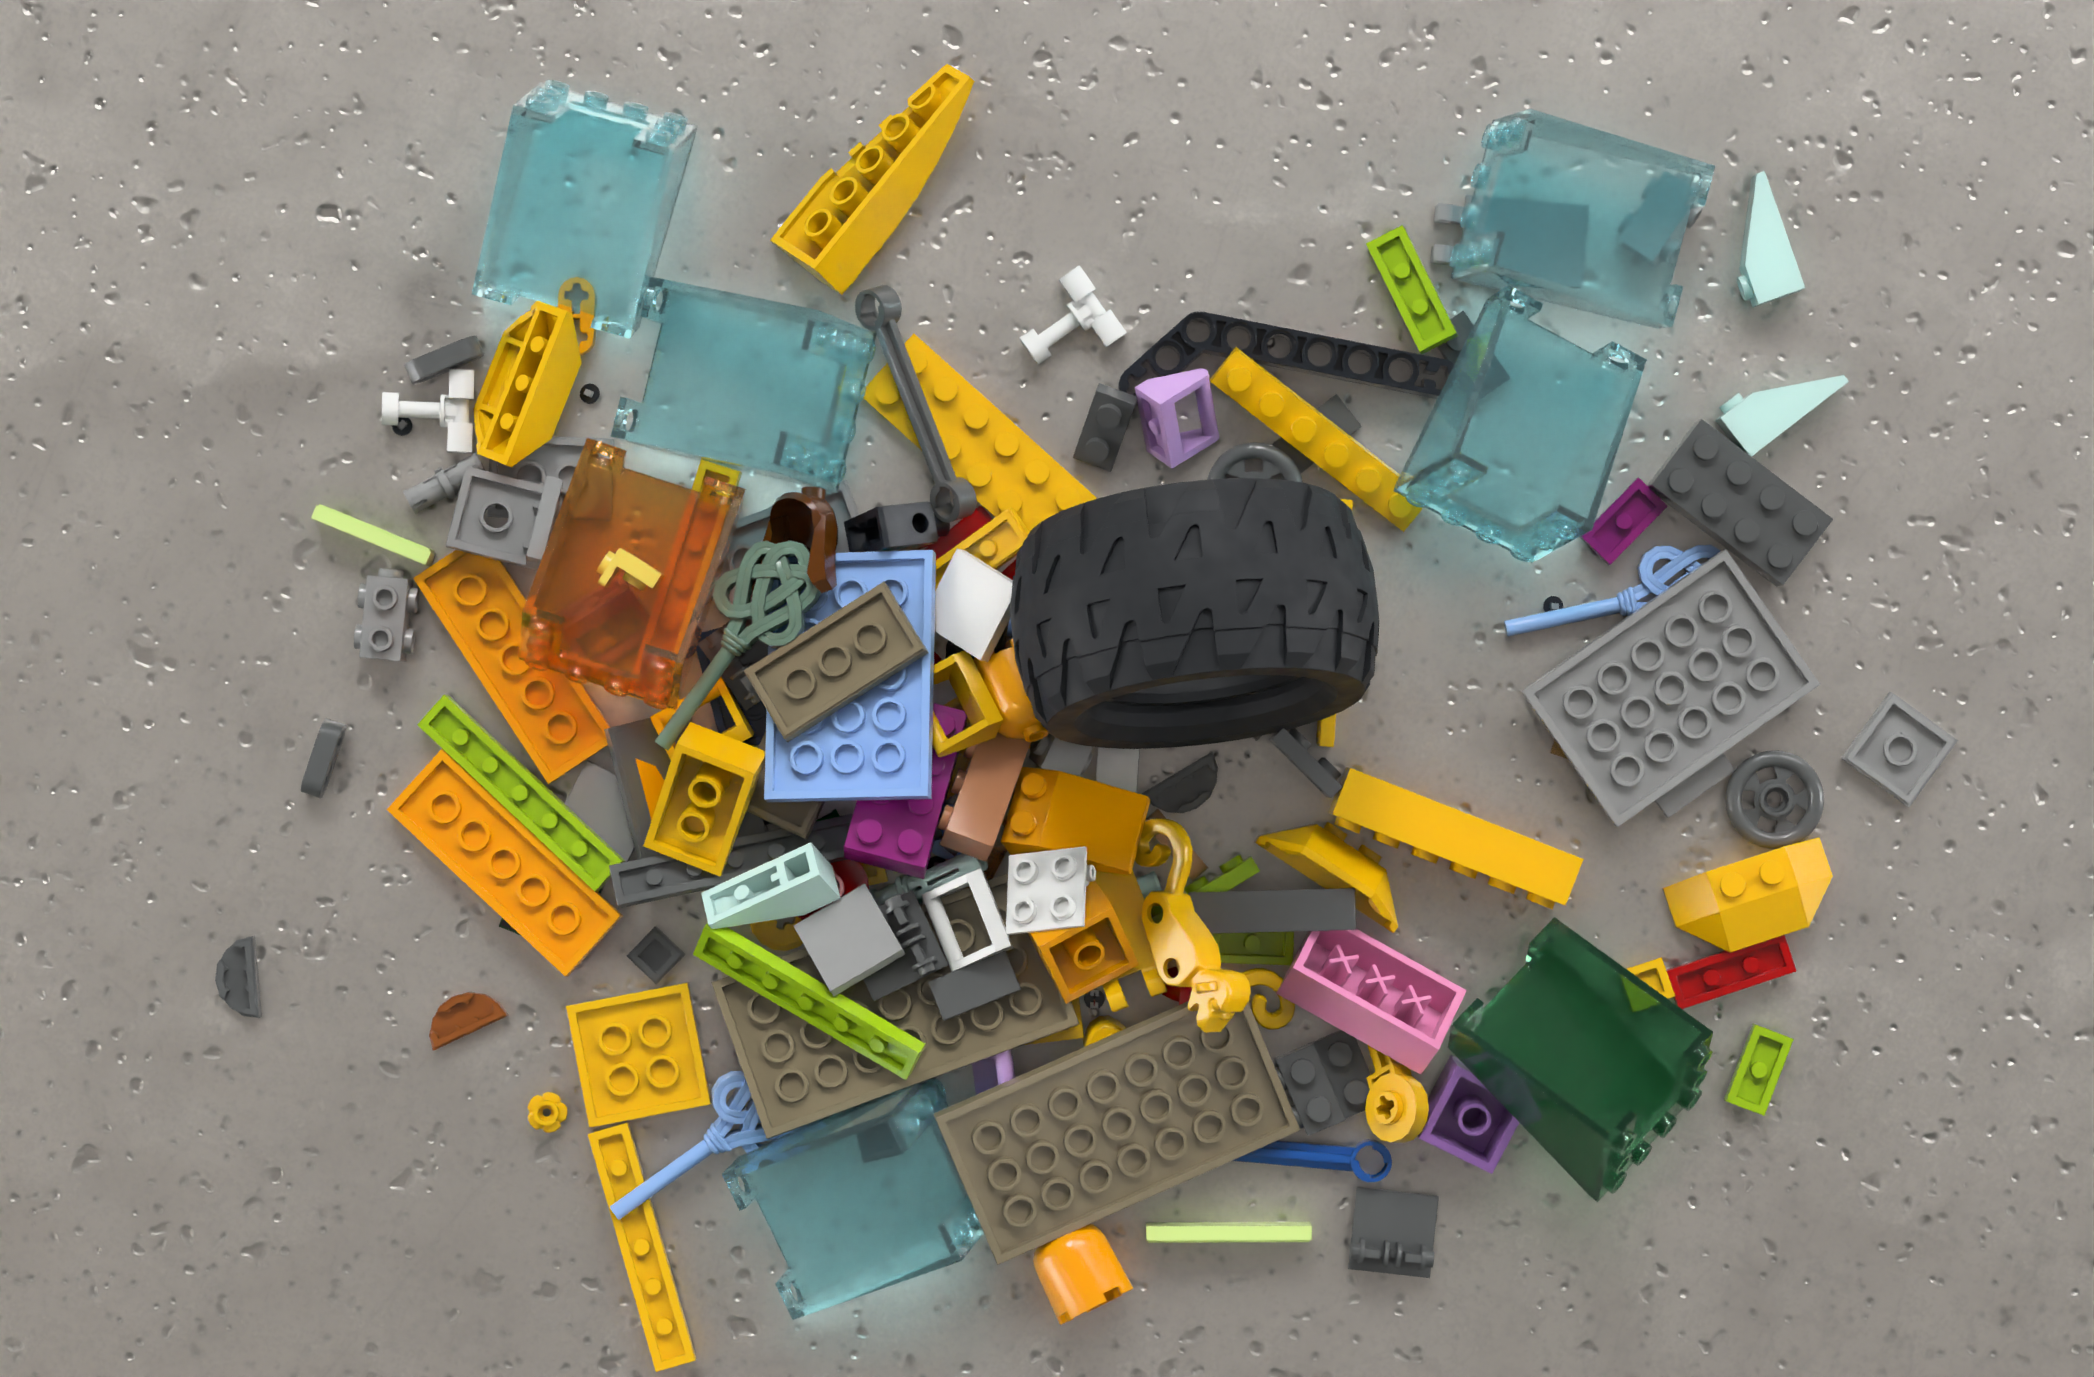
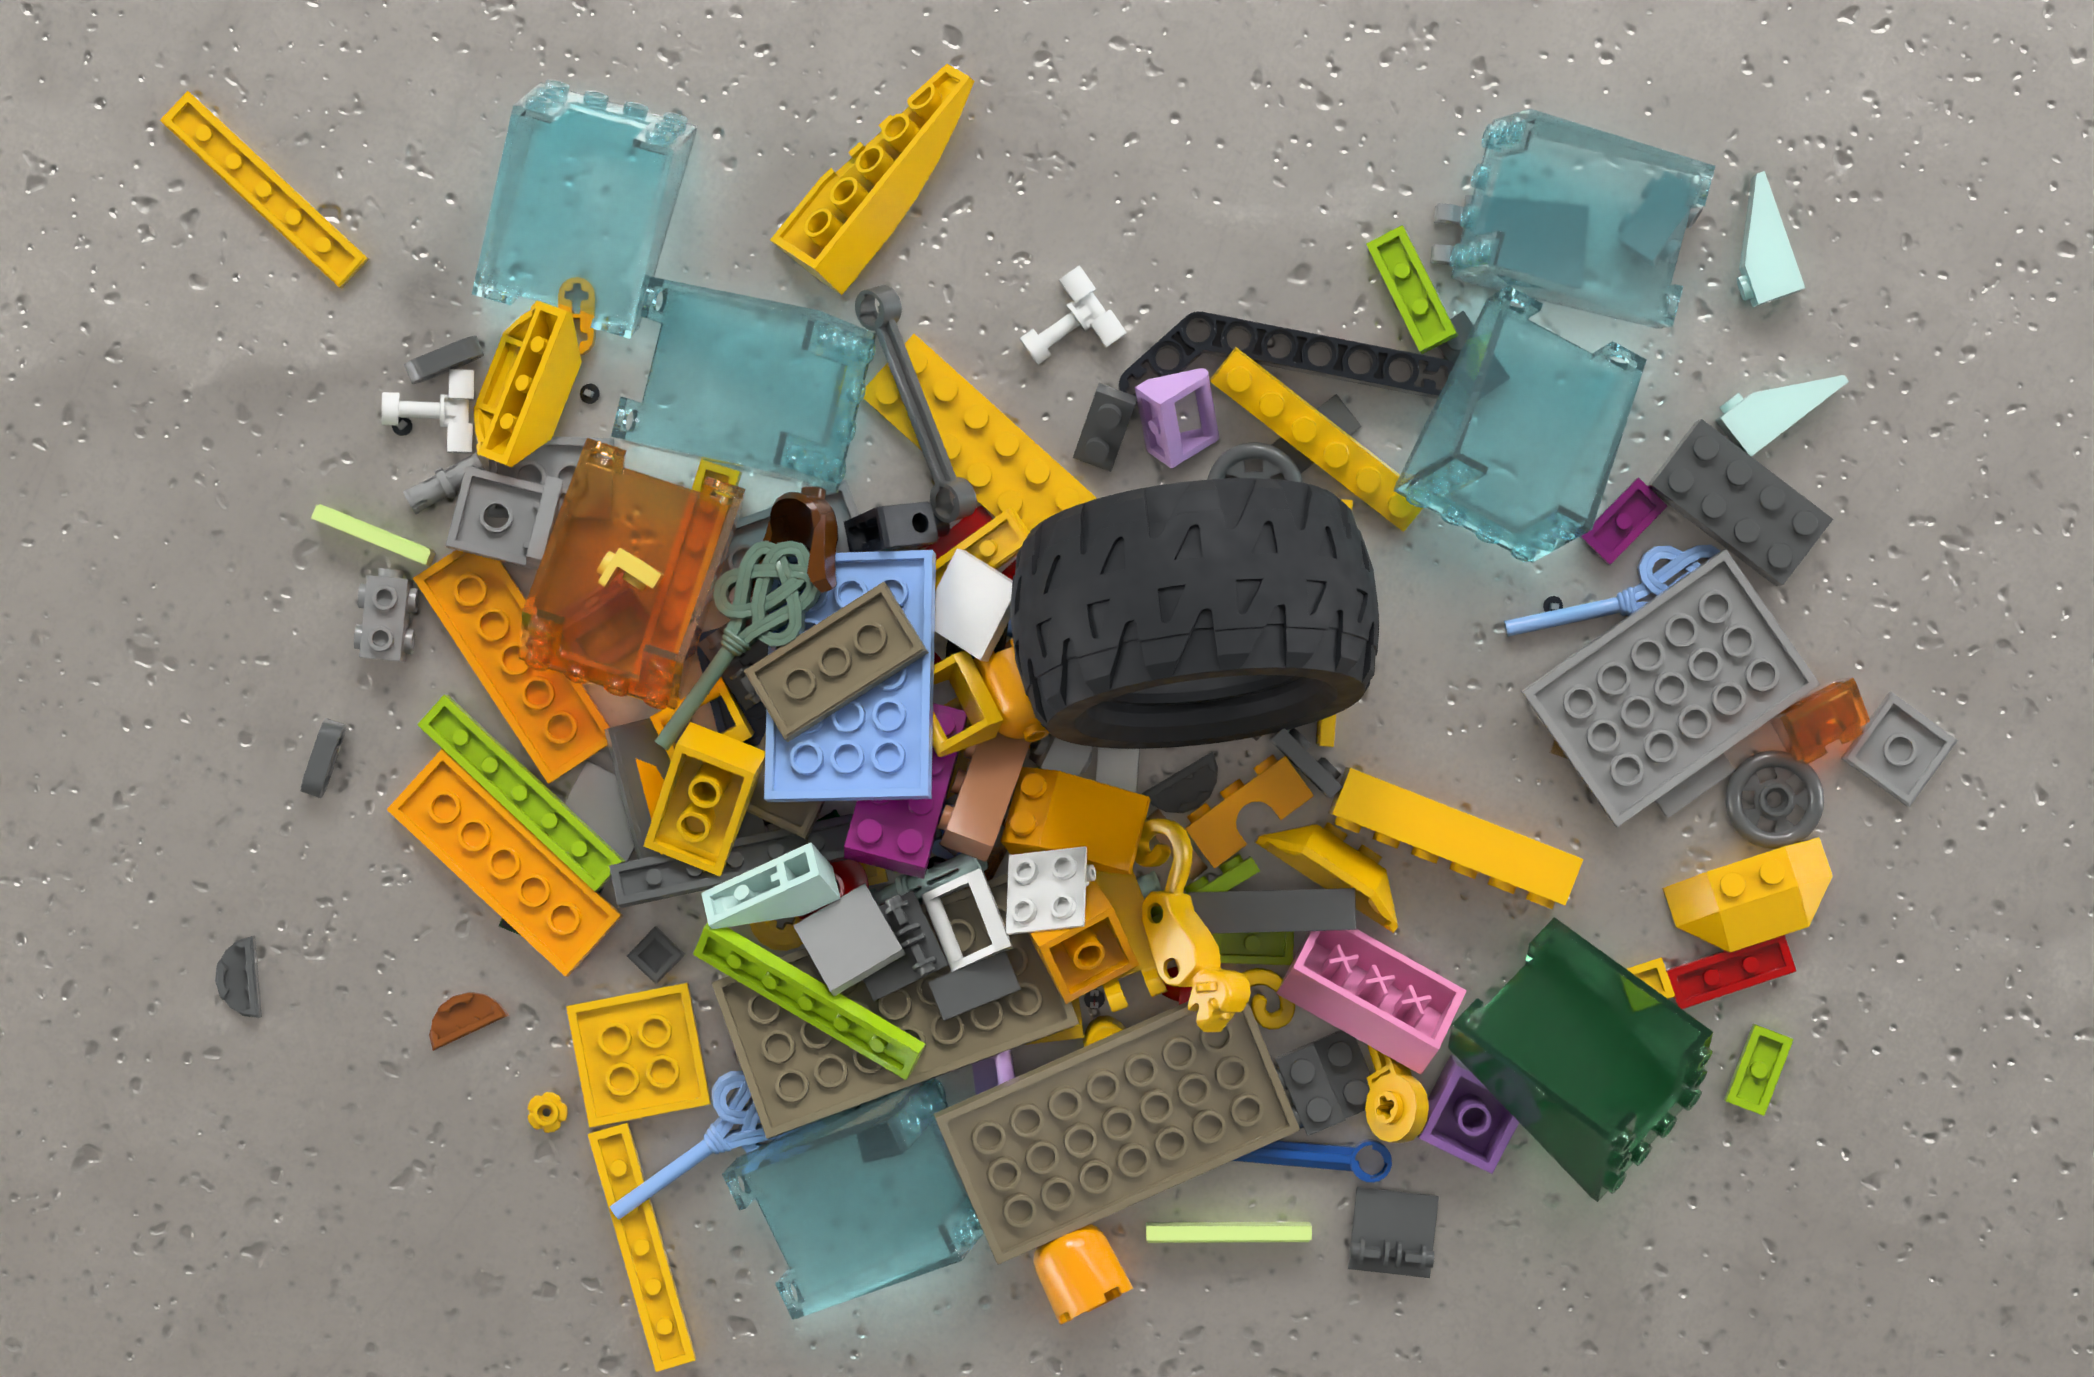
(264, 189): none -> yellow tile
(1216, 829): none -> light orange arch
(1822, 719): none -> clear orange slope

